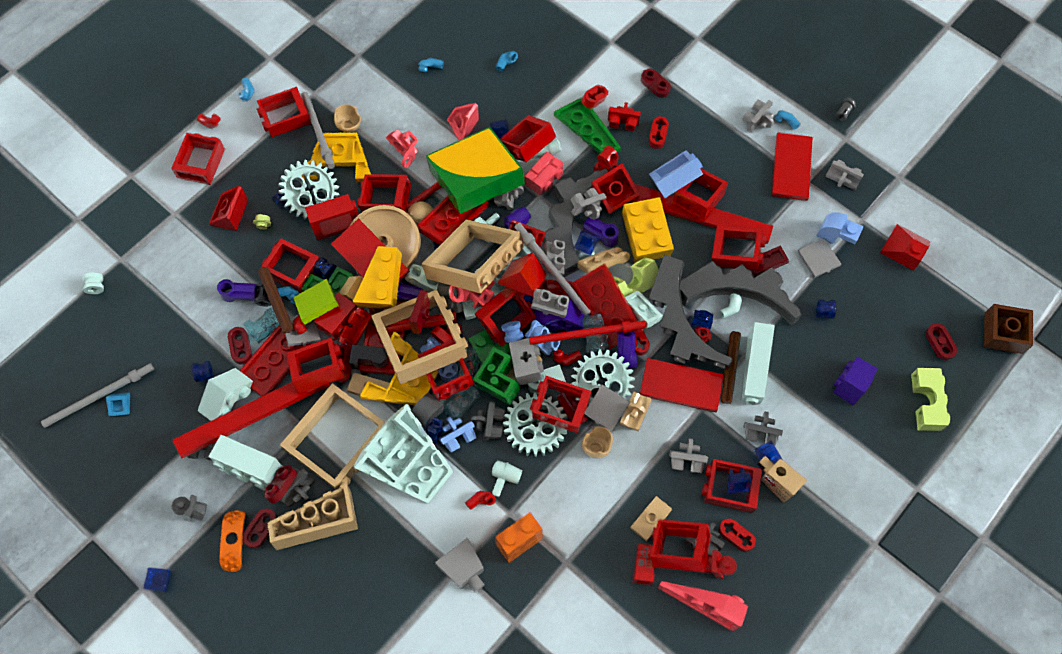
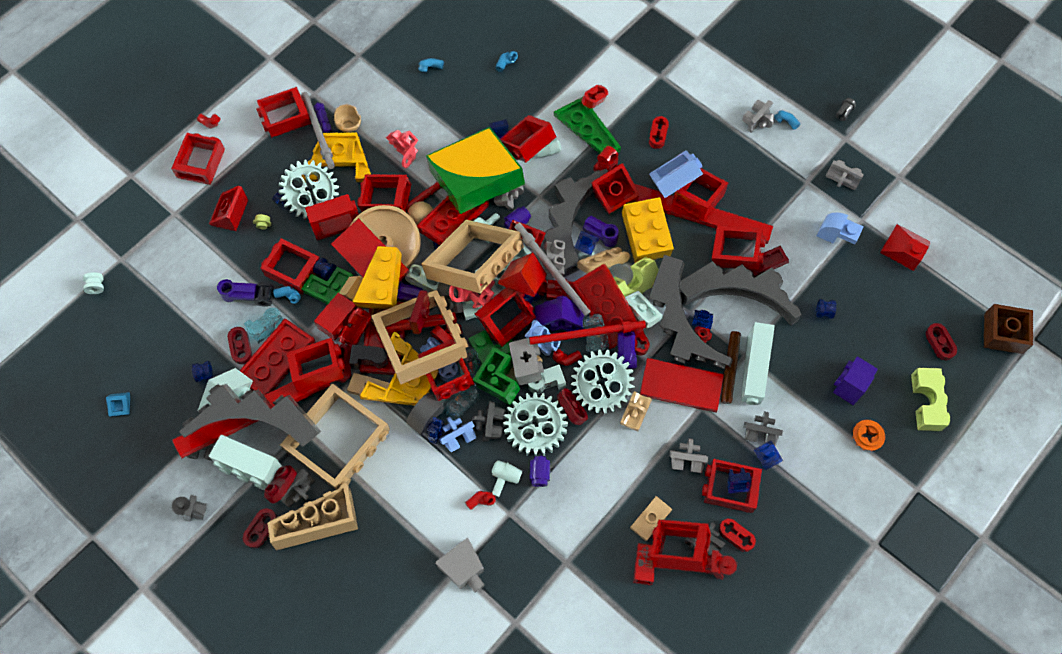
(133, 375): light grey bar -> none
(157, 579): clear blue plate -> none
(227, 405): none -> dark grey arch
(232, 554): orange piece -> none
(248, 91): dark azure arm -> none
(275, 300): reddish brown axle -> none
(298, 325): red arm -> none
(307, 337): light grey piece -> none
(315, 301): lime tile -> none
(322, 117): none -> dark purple axle
(405, 457): light aqua wedge -> none
(463, 119): coral slope -> none
(512, 331): medium blue wheel -> none
(519, 537): orange brick -> none
(539, 471): none -> dark purple brick
(544, 173): coral brick -> none
(550, 303): light grey hips -> none
(566, 388): red window -> none
(590, 205): light grey hips -> none
(597, 442): tan hair -> none
(607, 407): light grey piece -> none
(623, 115): red hips -> none
(653, 80): dark red plate -> none
(719, 607): coral wedge -> none
(734, 306): light aqua arm -> none
(781, 478): tan torso -> none
(792, 166): red tile -> none
(819, 258): light grey piece -> none
(873, 429): none -> orange gear

